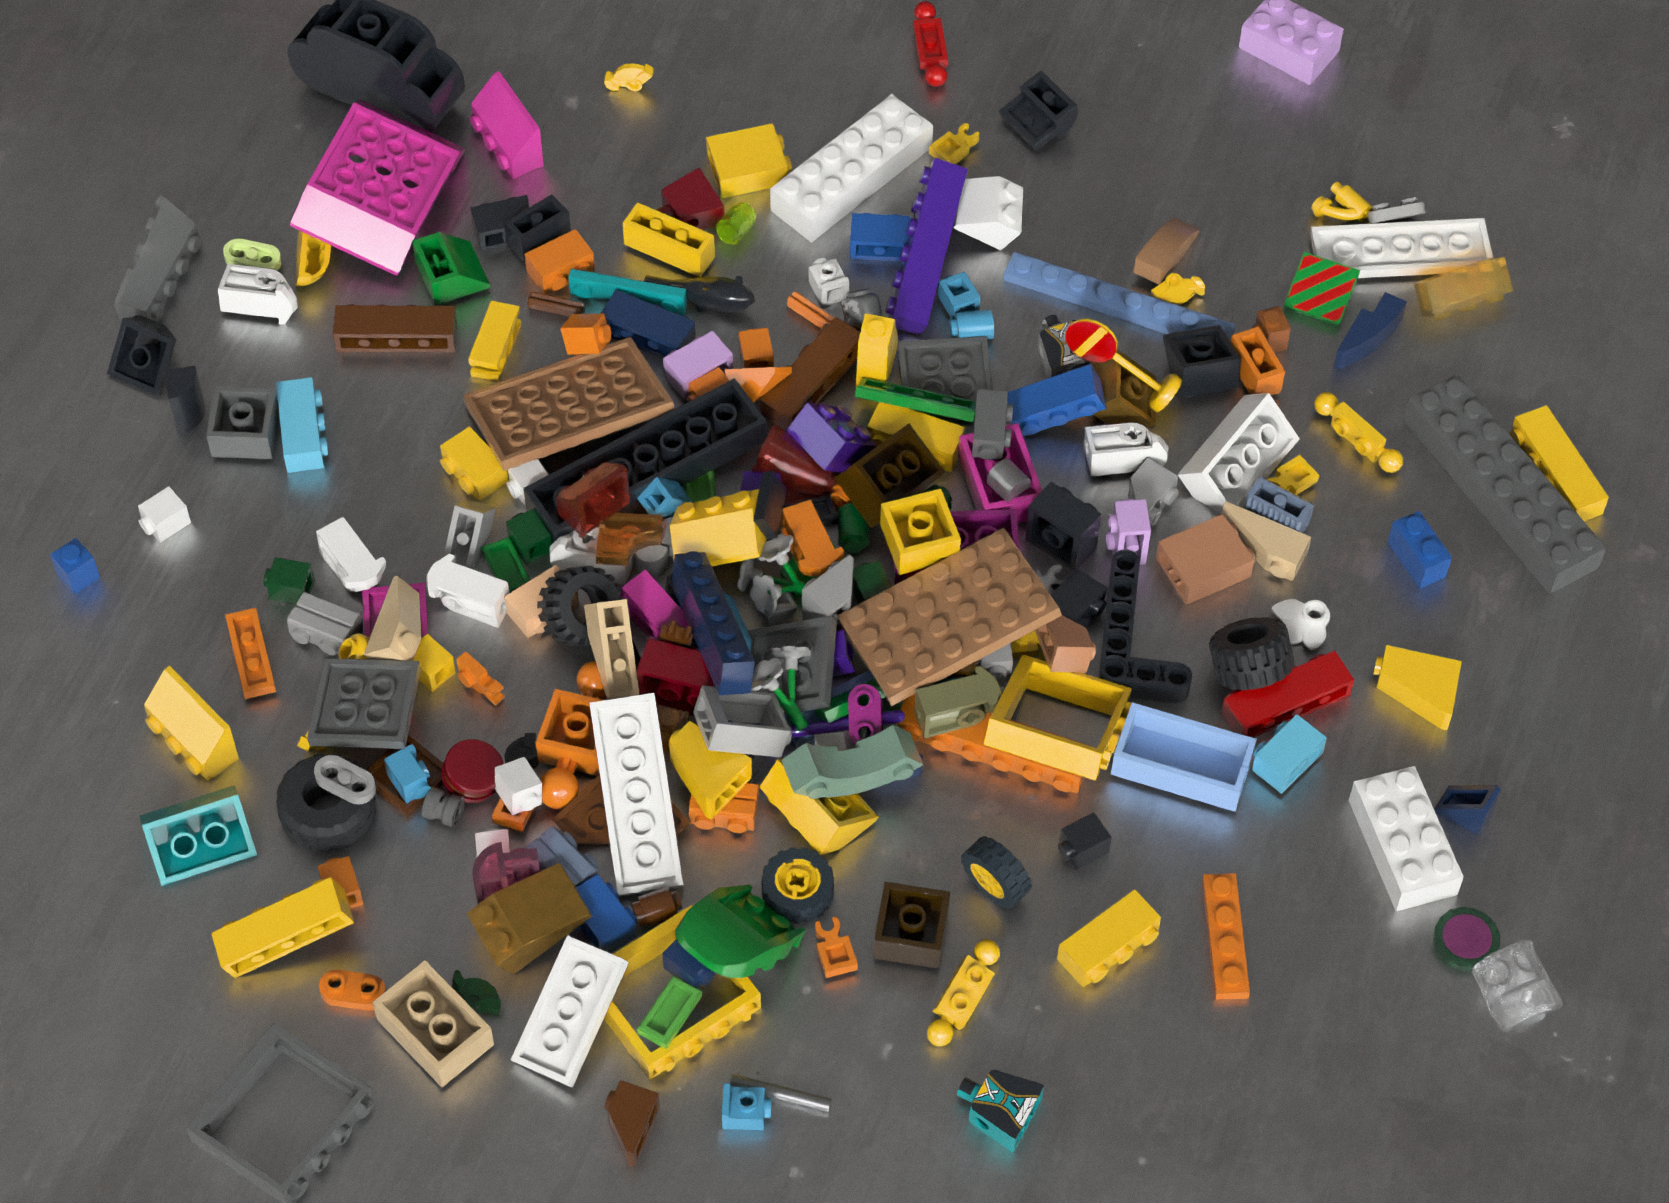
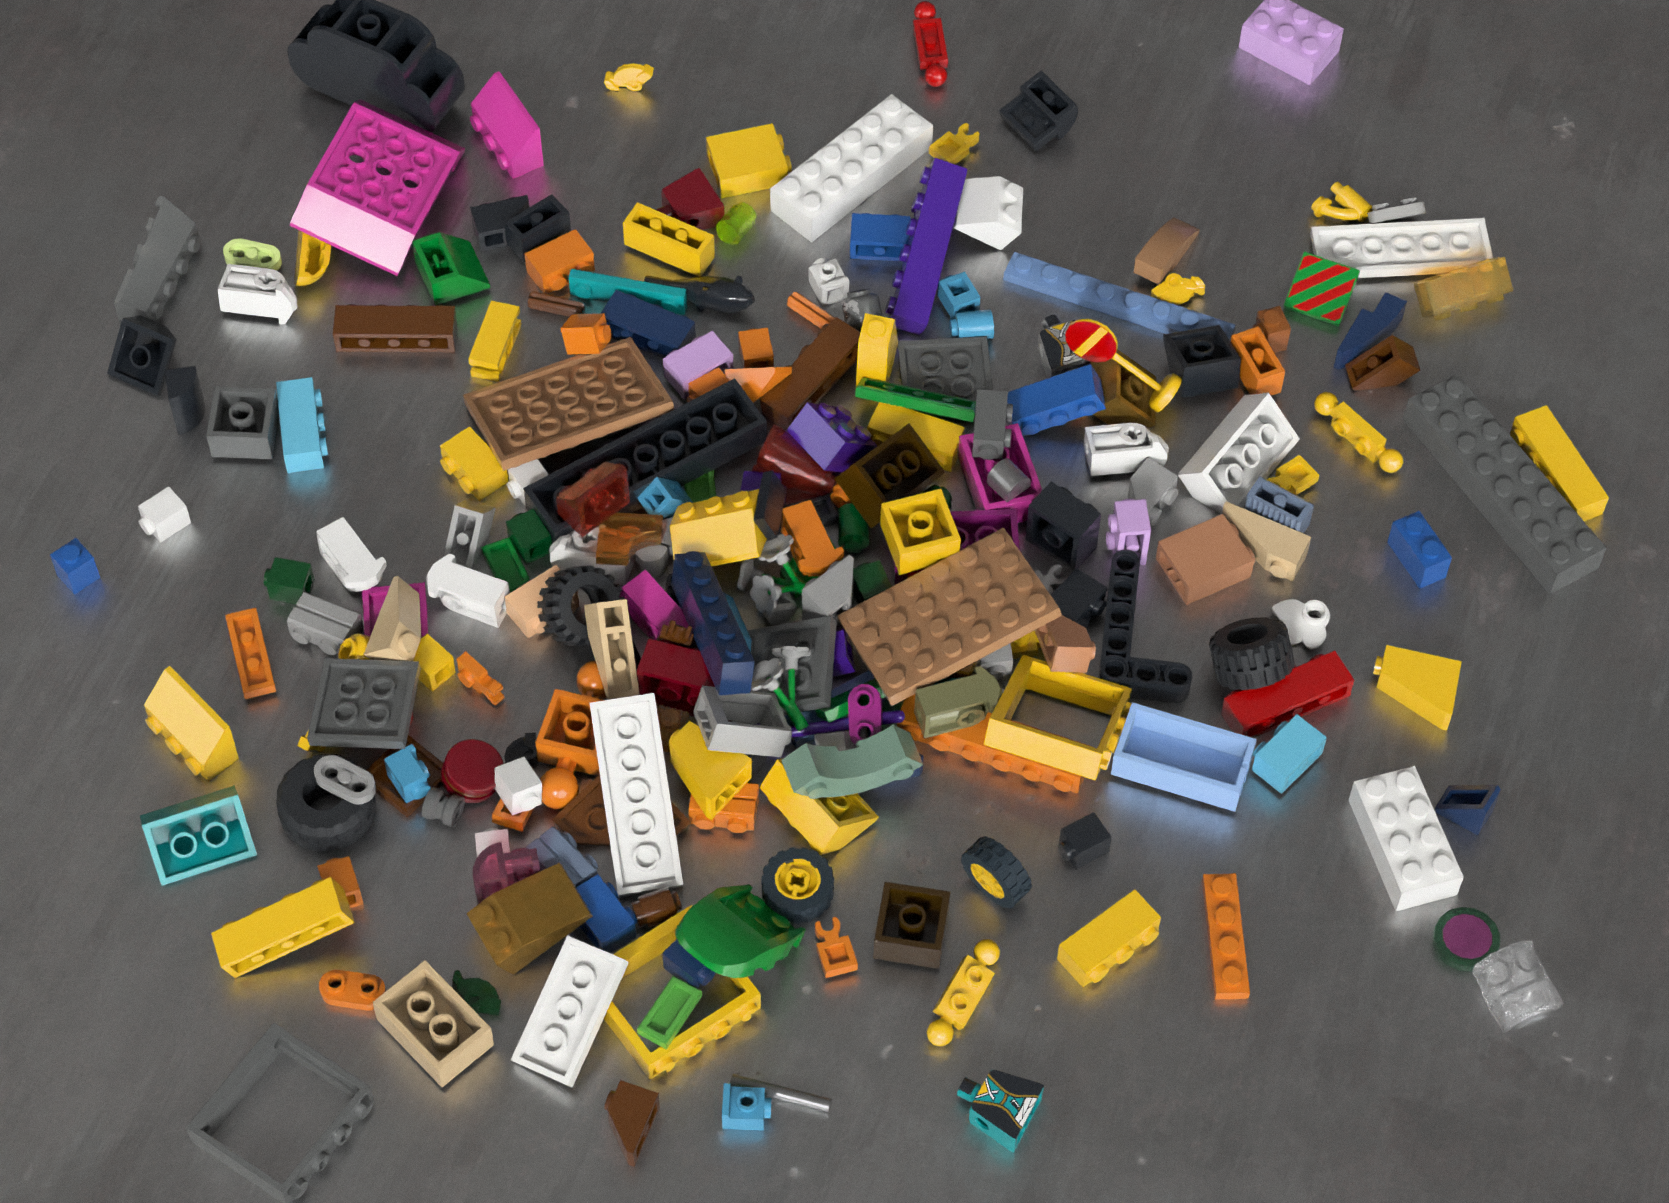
(1383, 365): none -> reddish brown slope

